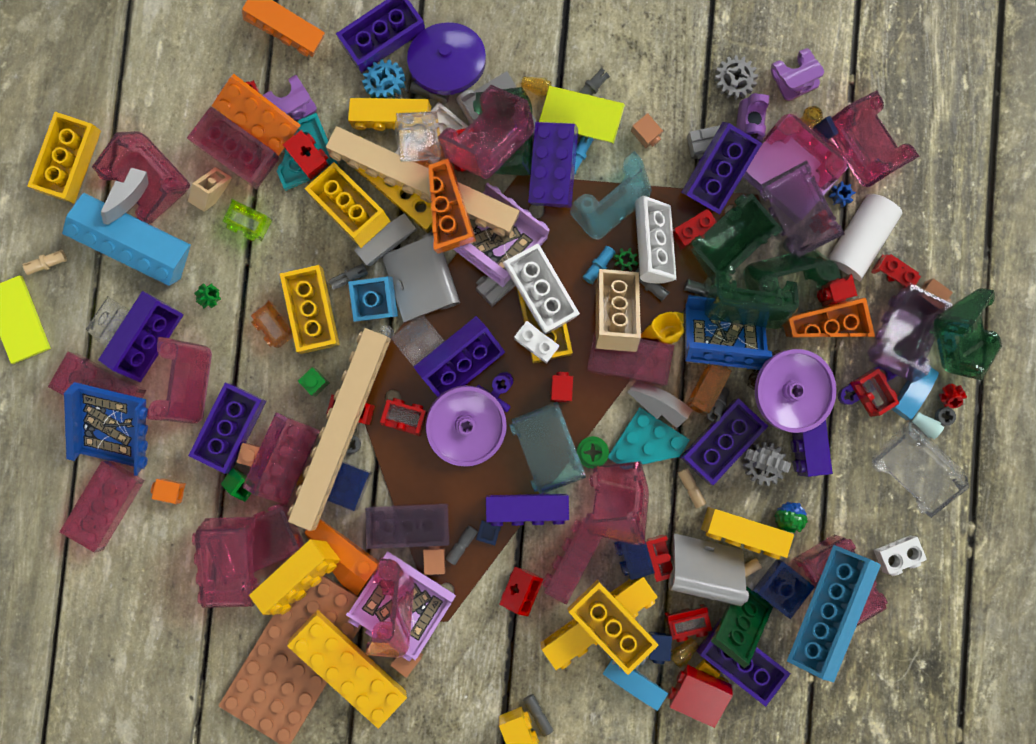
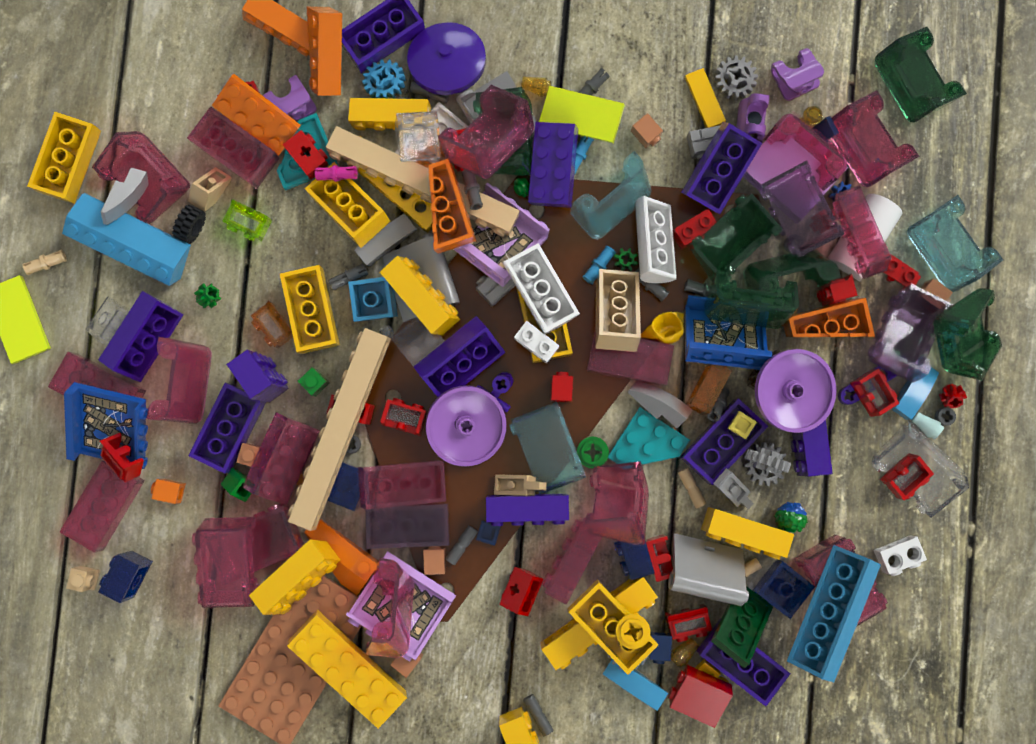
(83, 579): none -> tan brick
(116, 458): none -> red window
(124, 576): none -> clear blue brick
(189, 224): none -> black tyre
(258, 376): none -> dark purple brick
(325, 50): none -> orange wedge
(336, 173): none -> dark pink pin
(401, 484): none -> clear pink brick
(420, 295): none -> yellow brick
(472, 189): none -> dark grey pin
(517, 485): none -> tan hinge
(521, 187): none -> green plate
(642, 635): none -> yellow gear
(705, 98): none -> yellow tile
(733, 489): none -> light grey hinge
(742, 425): none -> light yellow tile
(861, 232): none -> clear pink brick
(907, 476): none -> red window
(914, 78): none -> clear green windscreen
(950, 248): none -> clear light blue windscreen

